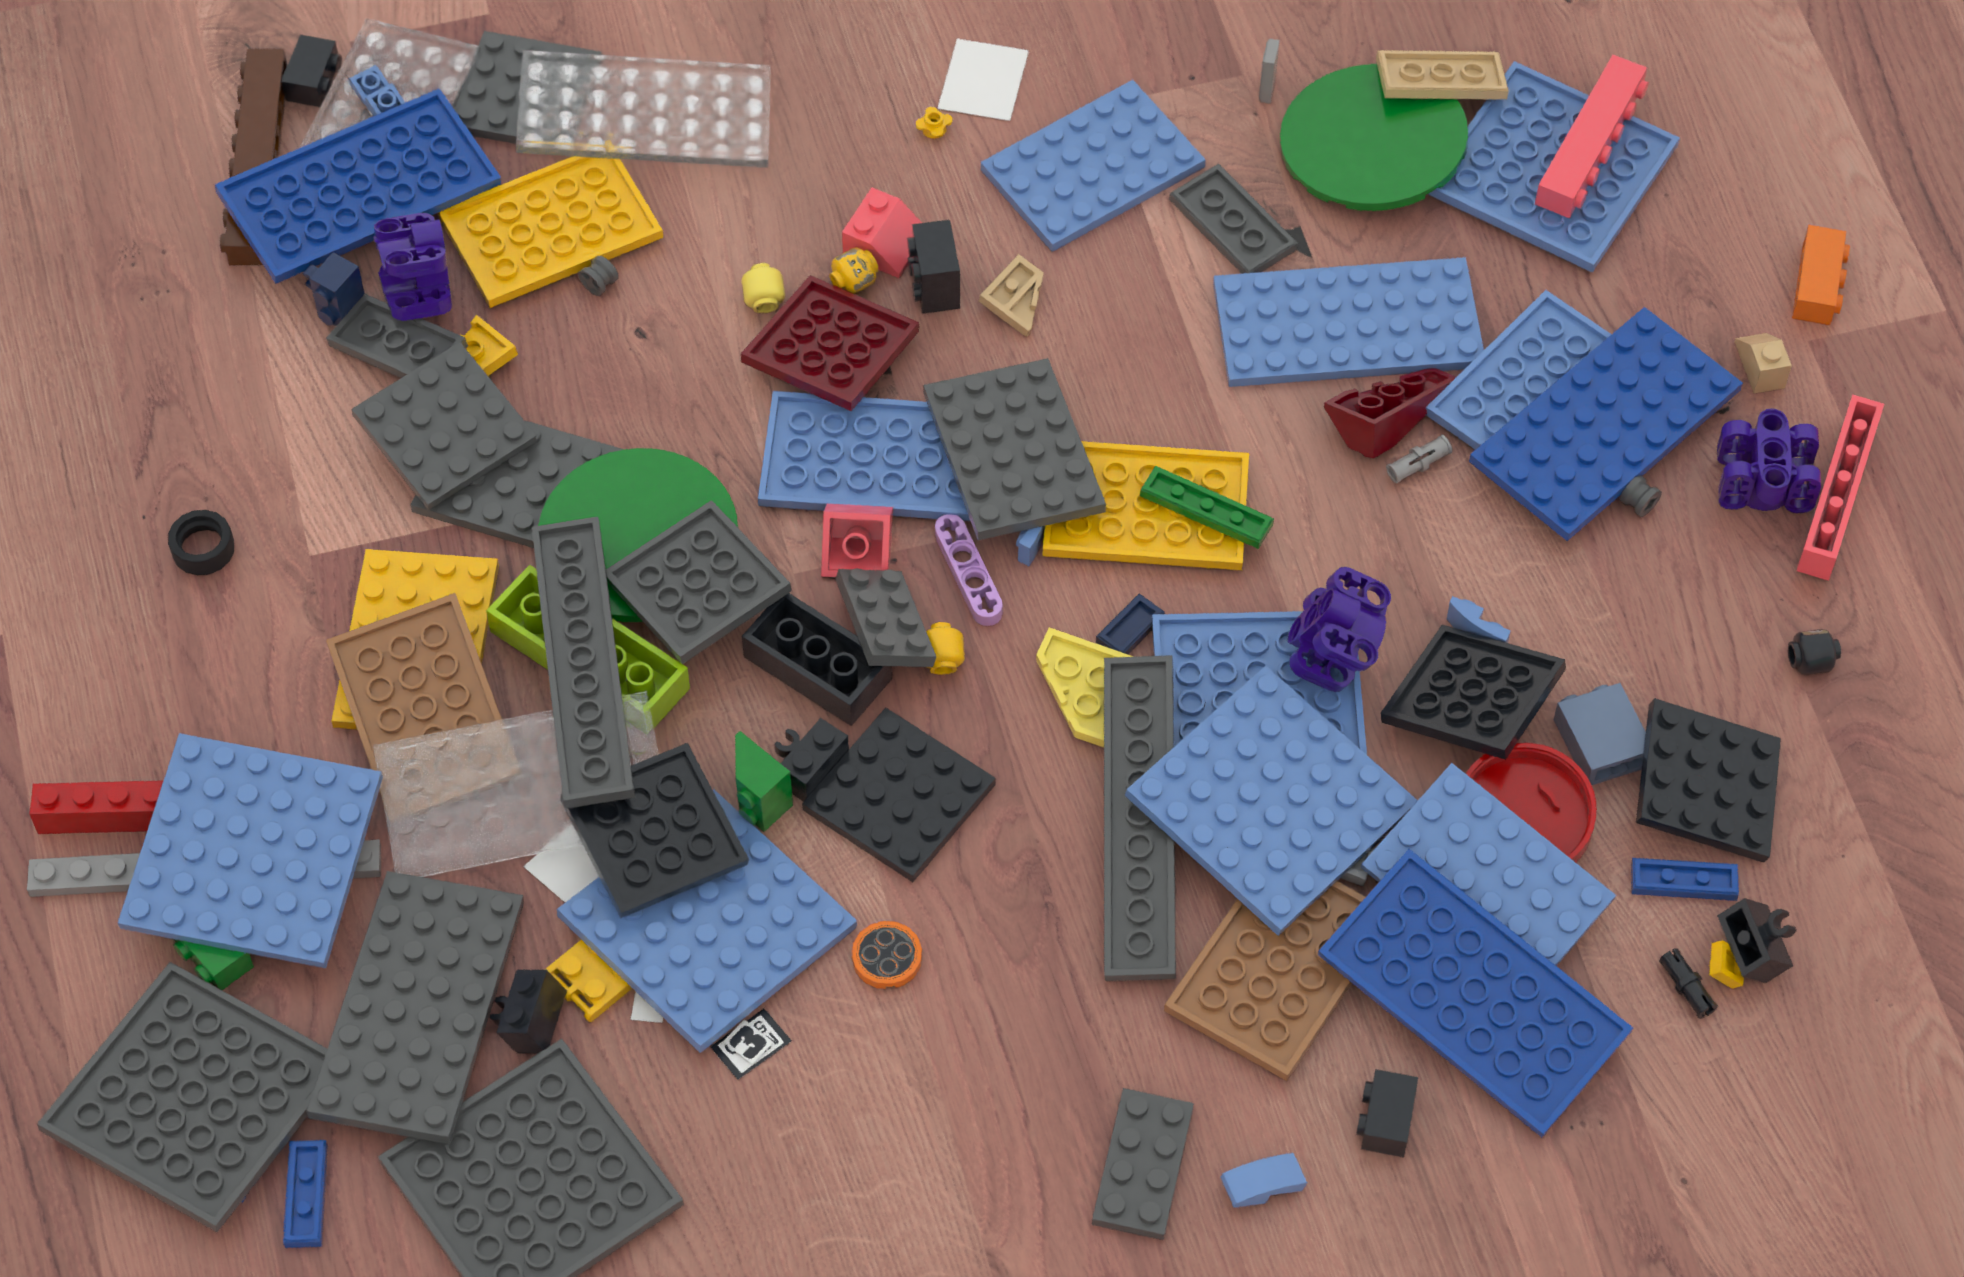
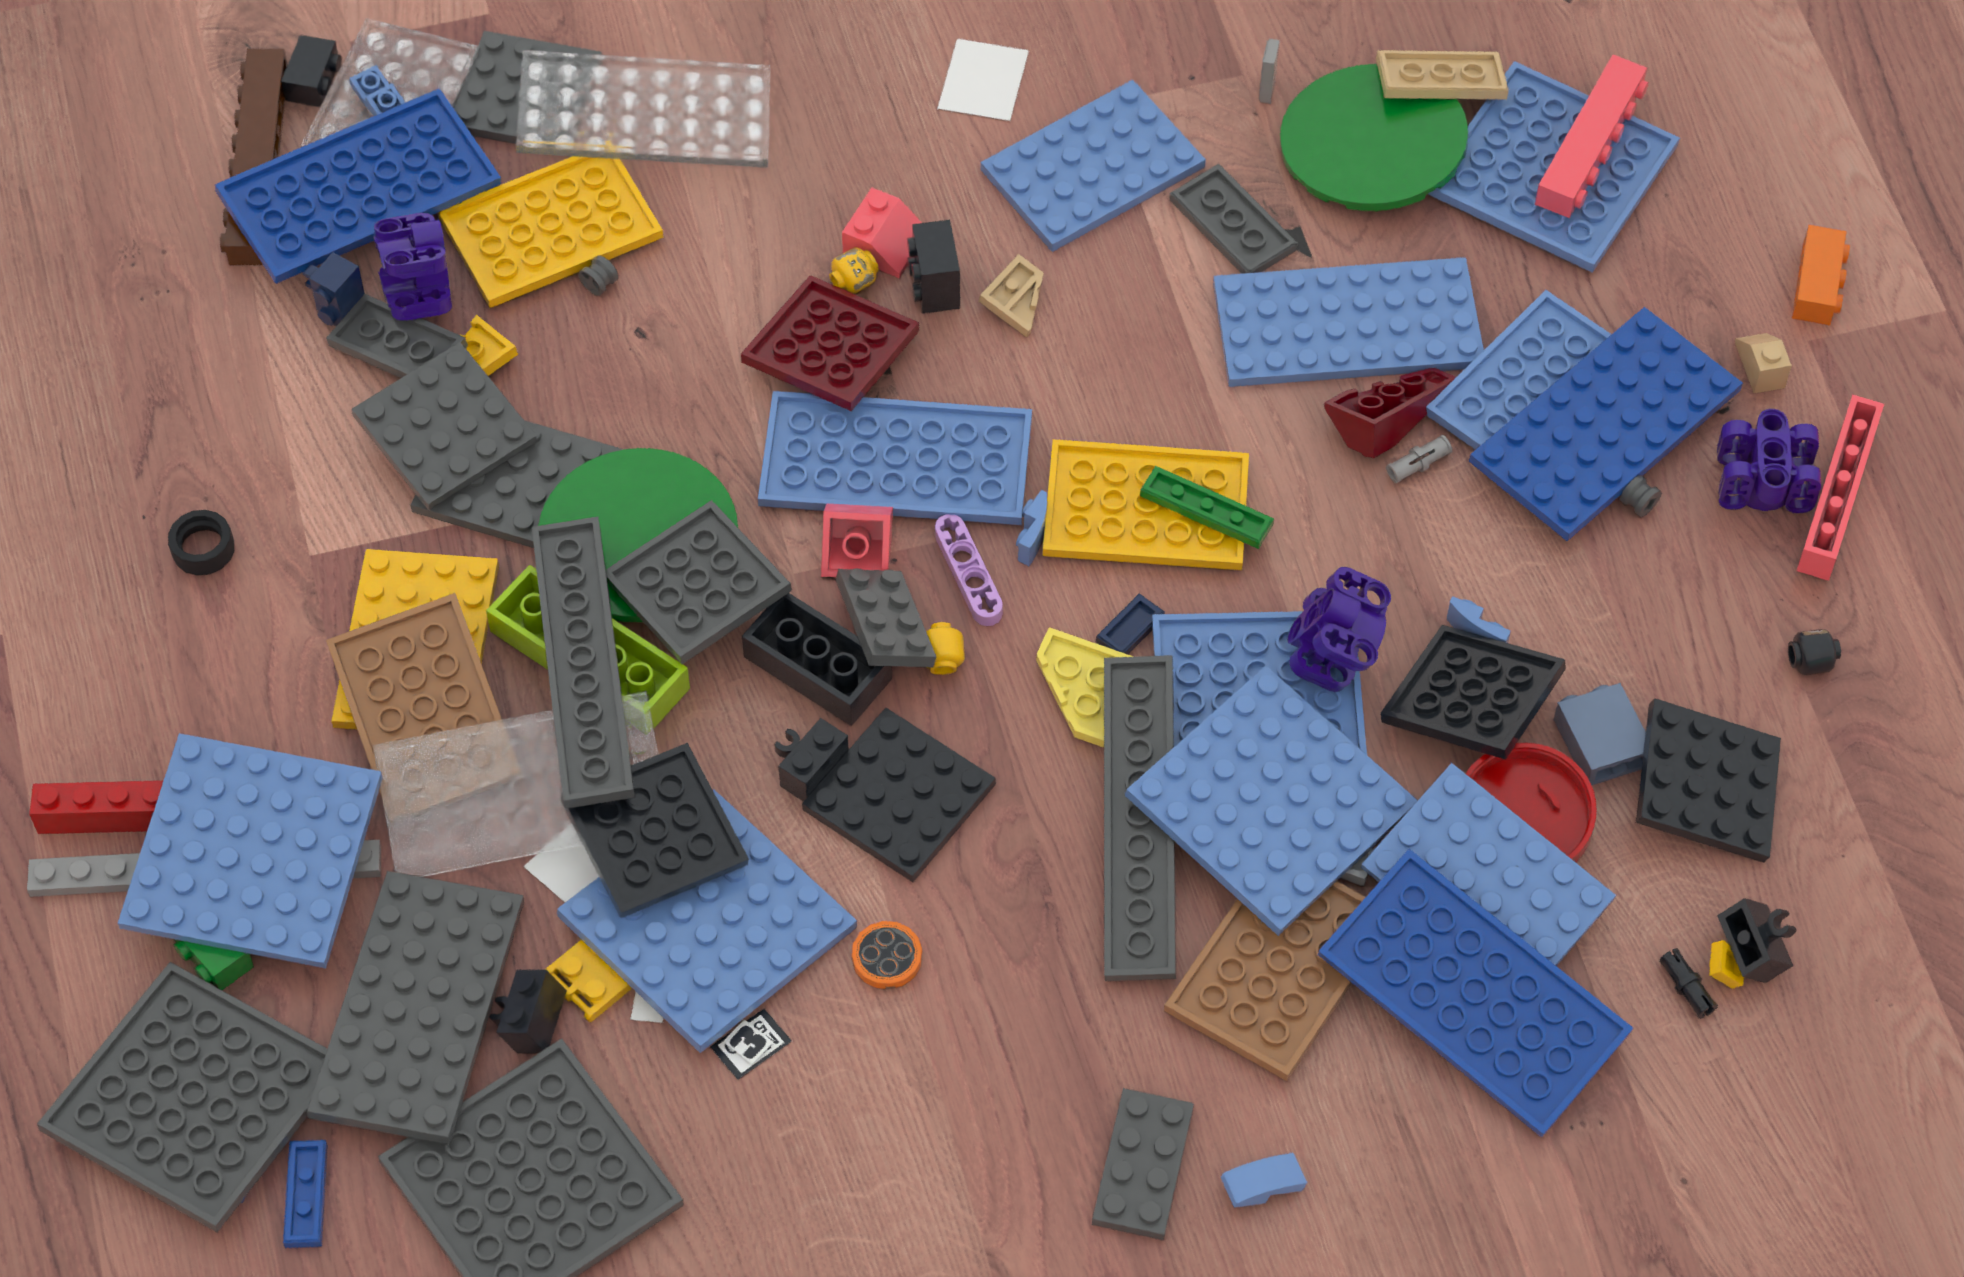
(761, 784): green slope -> none
(763, 288): light yellow head -> none
(934, 123): yellow plate -> none
(1013, 449): dark grey plate -> none
(1389, 1112): black brick -> none
(1684, 879): blue tile -> none

